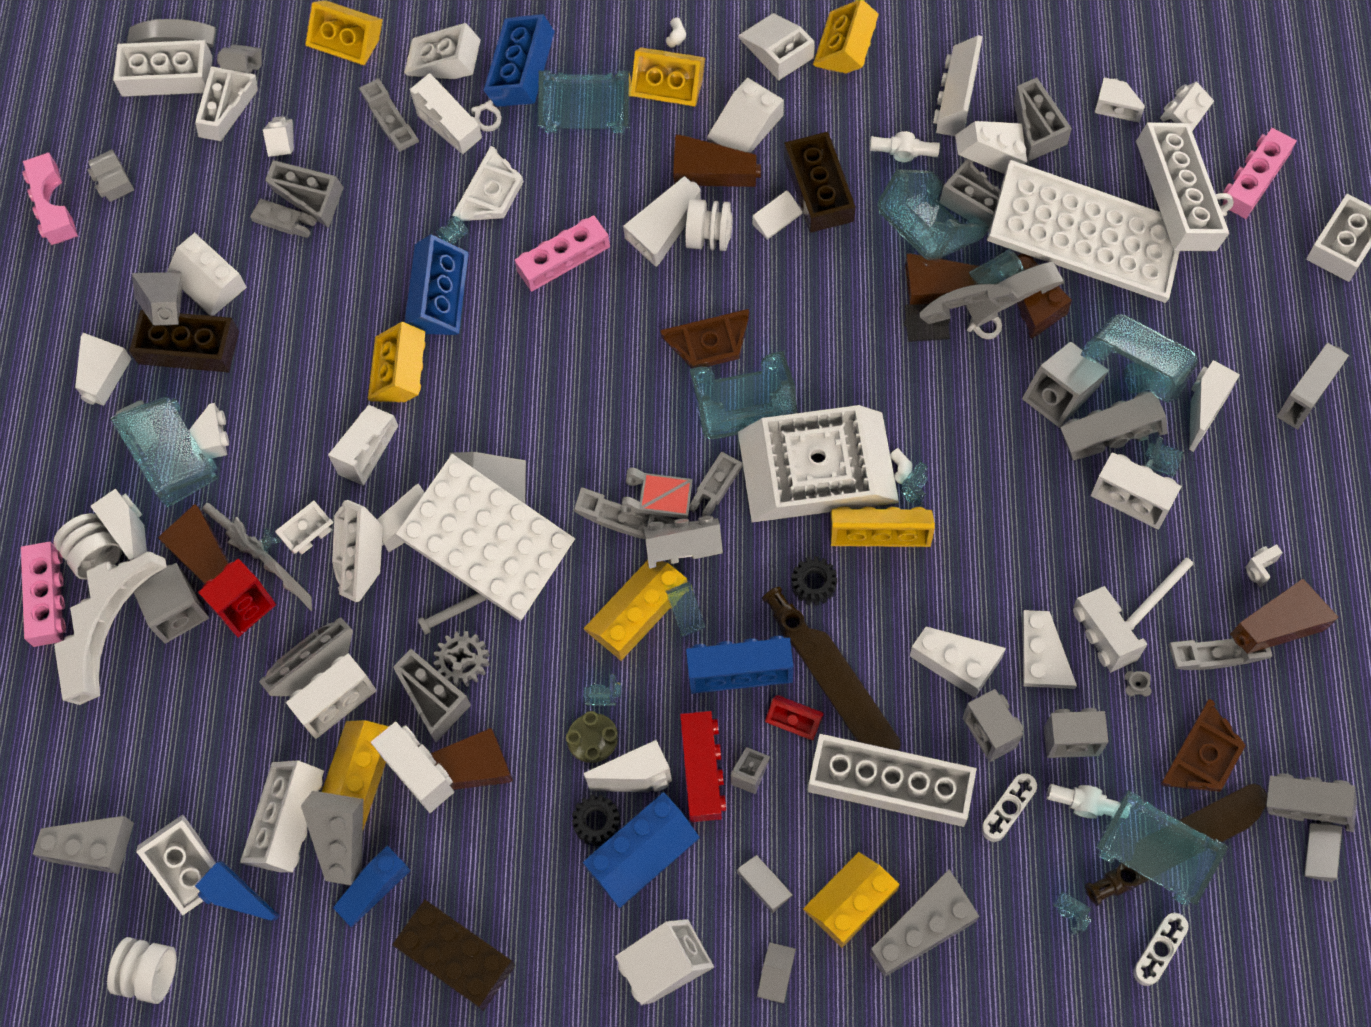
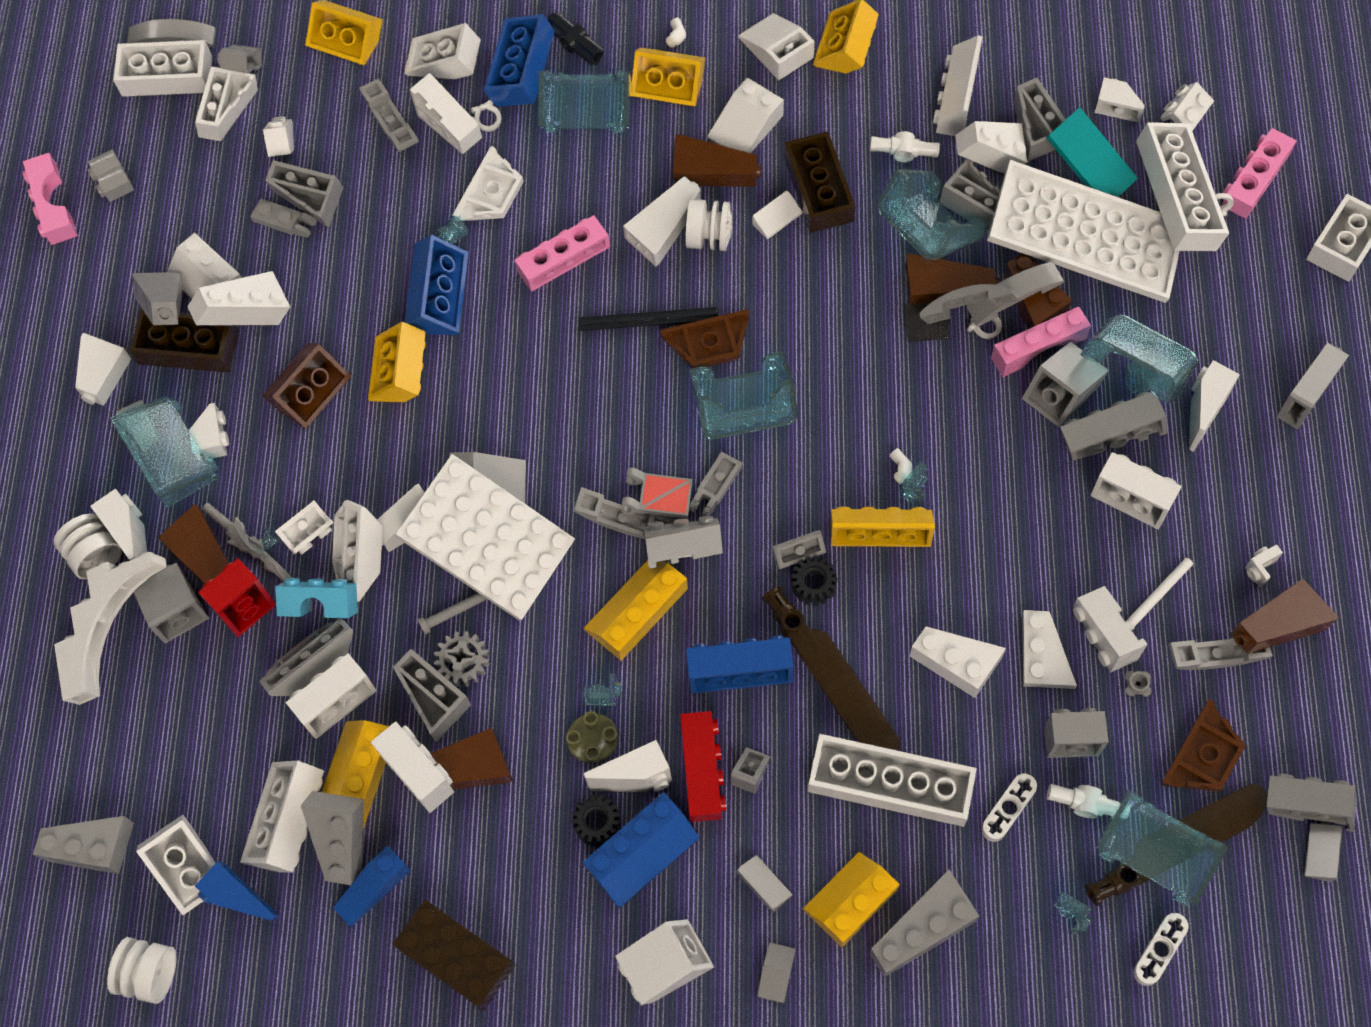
(33, 561): bright pink brick -> none
(240, 302): none -> white wedge
(307, 385): none -> reddish brown slope
(337, 597): none -> medium azure arch
(363, 444): white wedge -> none
(575, 39): none -> black piece
(646, 319): none -> black axle
(685, 609): clear light blue tile -> none
(788, 483): white slope -> none
(794, 717): red slope -> none
(798, 549): none -> light grey slope
(993, 725): light grey brick -> none
(997, 269): clear light blue slope -> none
(1059, 331): none -> bright pink arch
(1091, 155): none -> teal tile
(1163, 457): clear light blue bracket -> none

